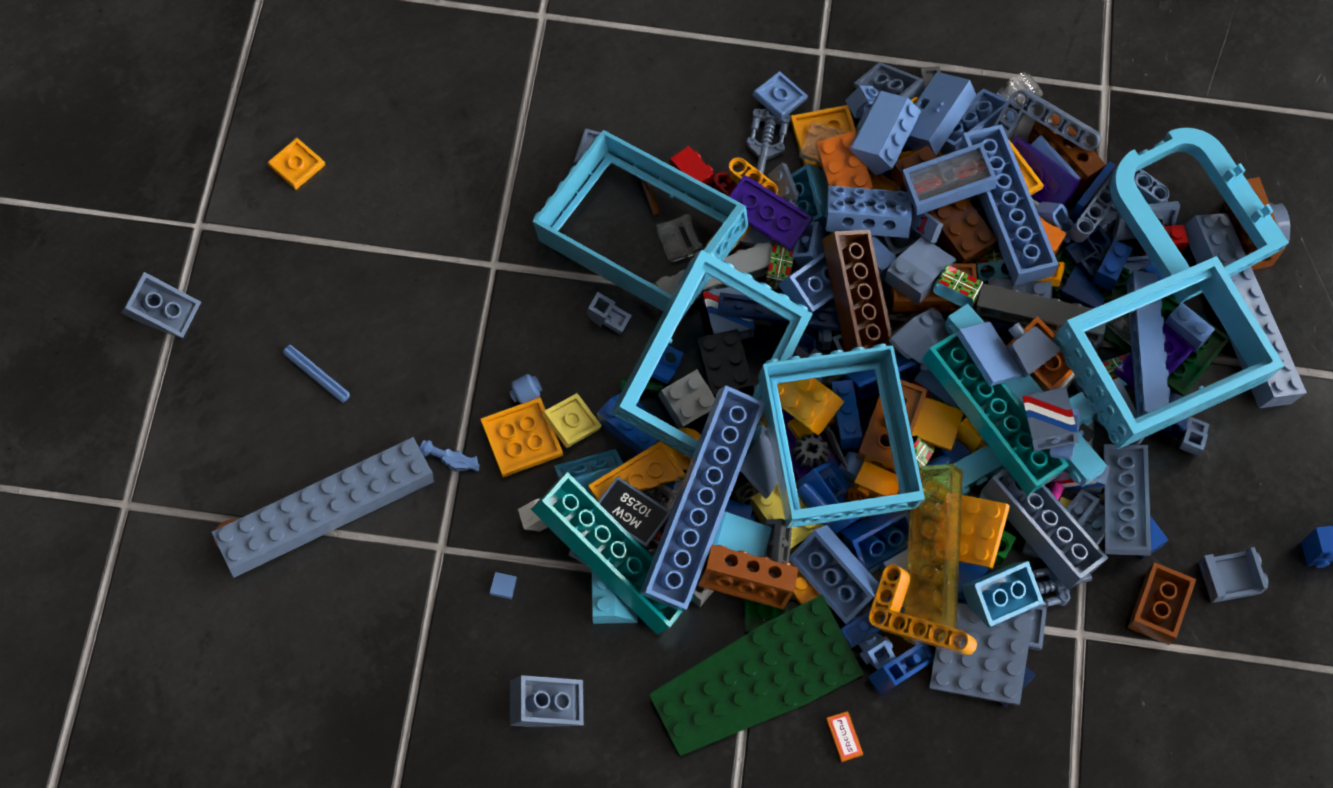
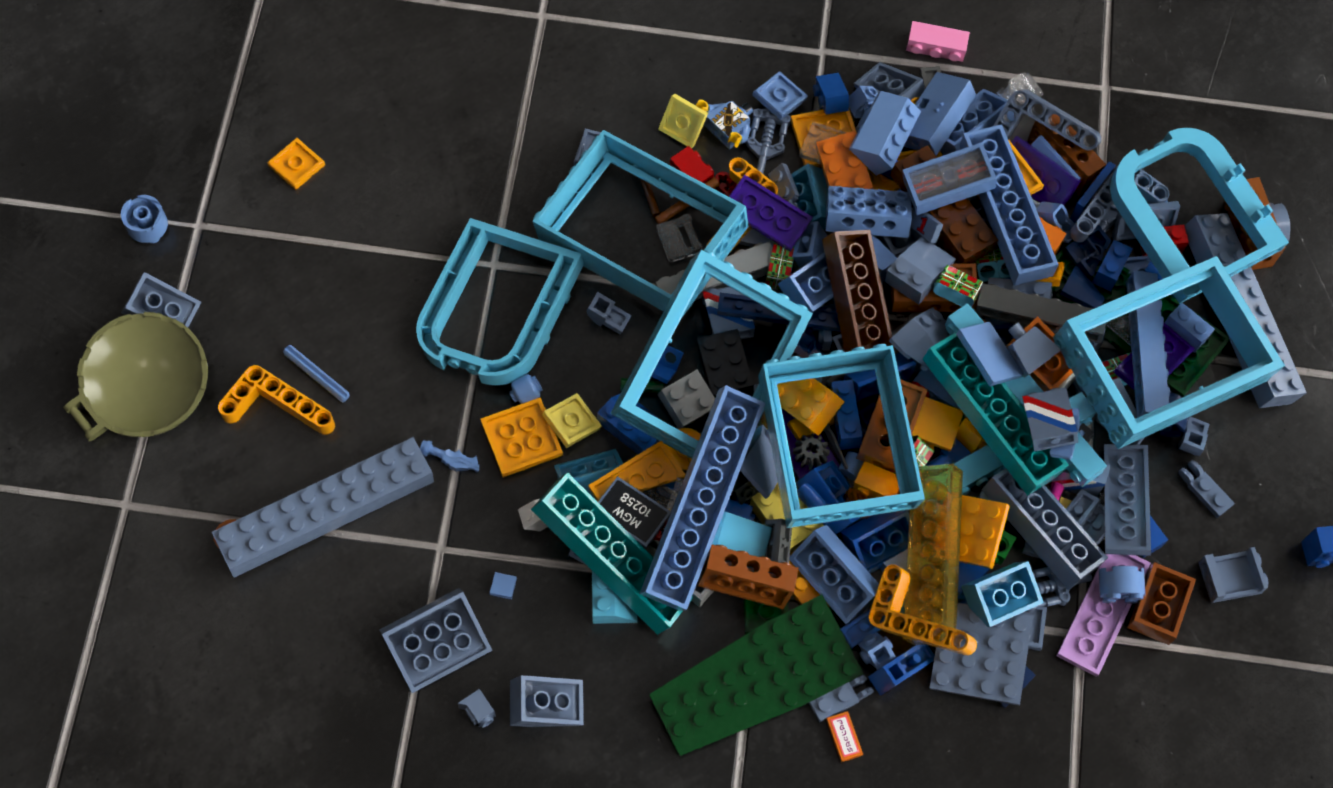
(139, 376): none -> olive dish
(144, 219): none -> medium blue brick
(278, 397): none -> light orange beam
(435, 640): none -> sand blue slope
(478, 709): none -> sand blue window
(538, 324): none -> medium azure door
(680, 205): none -> dark orange piece
(683, 121): none -> light yellow tile
(728, 121): none -> torso
(831, 93): none -> blue brick
(839, 699): none -> sand blue hinge
(937, 41): none -> bright pink brick
(1097, 622): none -> lavender plate
(1122, 584): none -> medium blue brick
(1206, 489): none -> sand blue hinge

